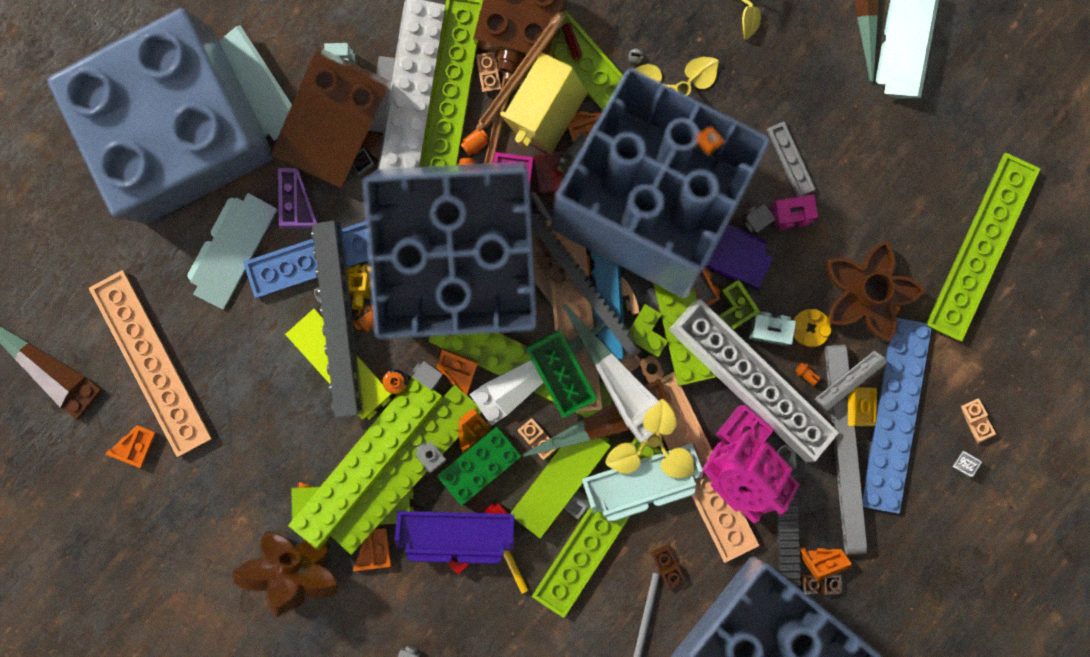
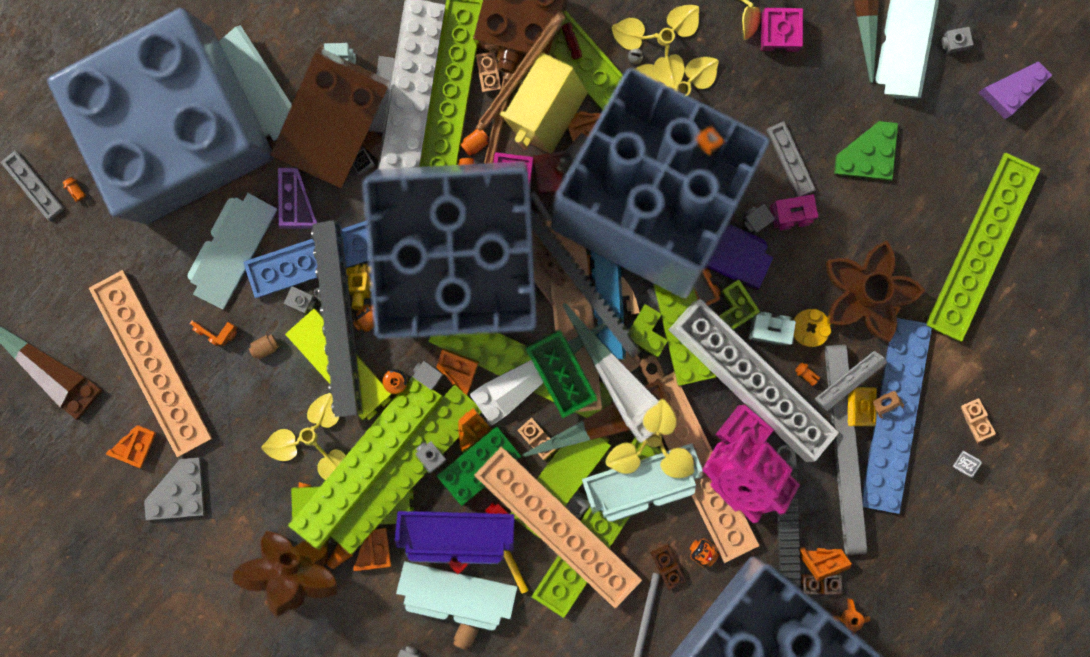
(32, 185): none -> light grey tile
(74, 189): none -> orange pin
(178, 493): none -> light grey plate
(227, 333): none -> orange bracket
(263, 346): none -> medium nougat brick
(282, 443): none -> light yellow plant
(300, 300): none -> light grey brick
(338, 556): none -> orange cone
(444, 592): none -> light aqua slope
(465, 636): none -> medium nougat brick
(557, 527): none -> light nougat plate
(681, 19): none -> light yellow plant
(704, 552): none -> head
(782, 29): none -> dark pink piece
(848, 615): none -> orange brick
(870, 154): none -> bright green plate
(896, 401): none -> medium nougat piece
(957, 40): none -> light grey brick
(1015, 89): none -> medium lavender wedge

